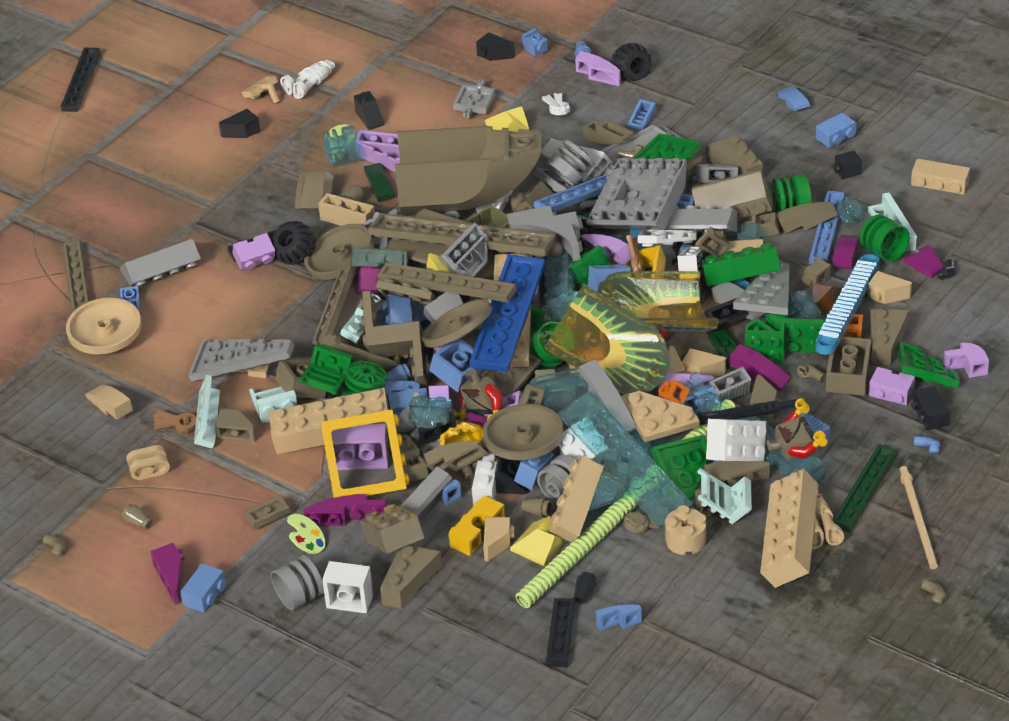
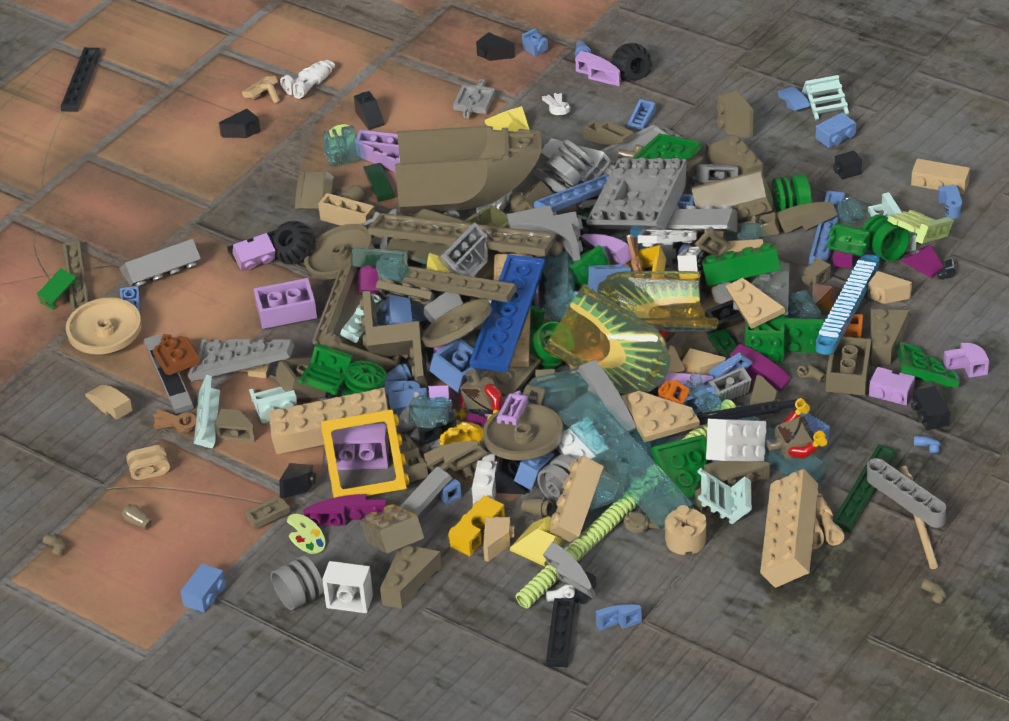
(56, 287): none -> green hinge
(169, 566): magenta slope -> none
(172, 383): none -> tile
(175, 354): none -> dark orange tile
(285, 303): none -> lavender brick
(296, 479): none -> black slope
(392, 267): none -> clear light blue brick
(517, 408): none -> lavender tile
(566, 591): none -> white arm
(568, 569): none -> light grey slope
(727, 366): none -> medium blue slope
(735, 115): none -> dark tan slope
(753, 303): none -> tan wing
(821, 87): none -> light aqua plate
(848, 239): none -> green hinge
(906, 493): none -> light grey beam
(926, 227): none -> yellowish green fence
(951, 198): none -> medium blue leg

